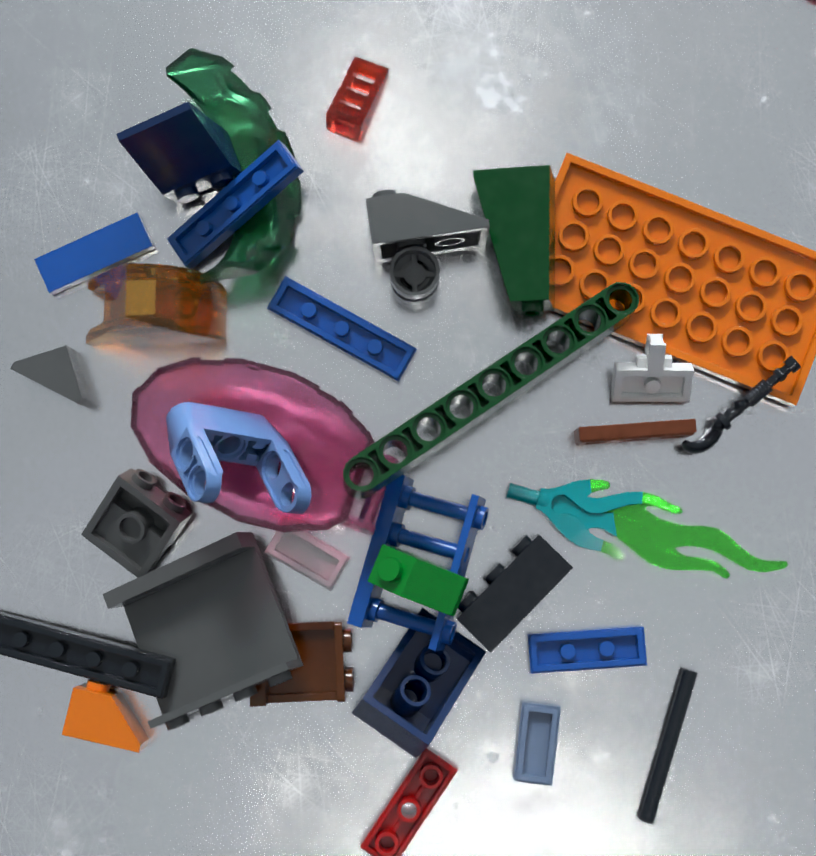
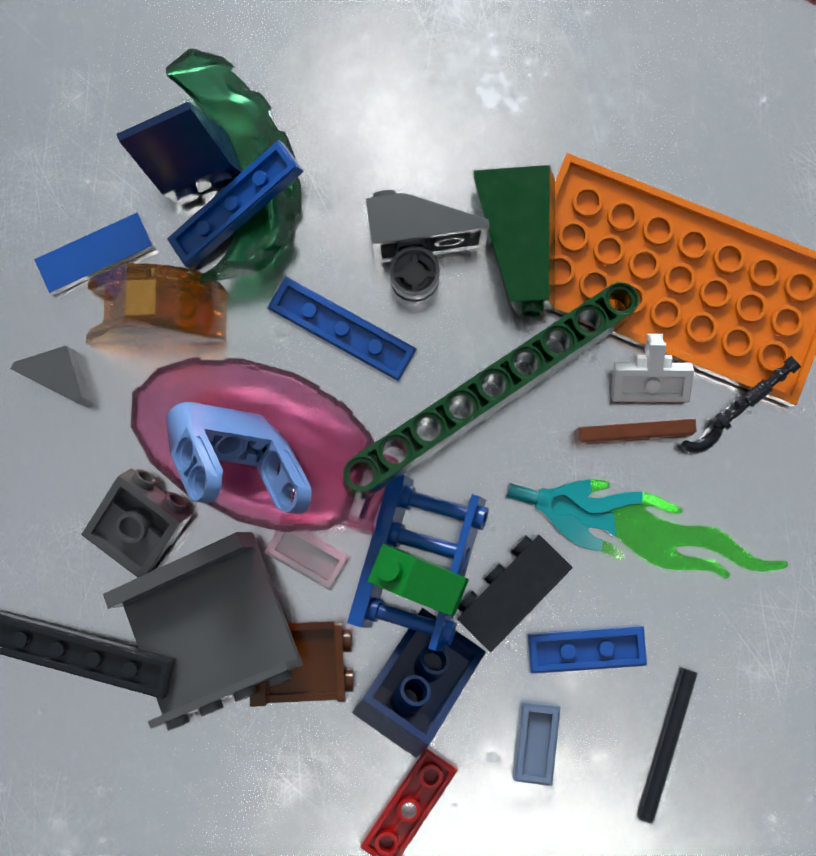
(103, 718): orange slope -> none
(349, 120): clear red slope -> none

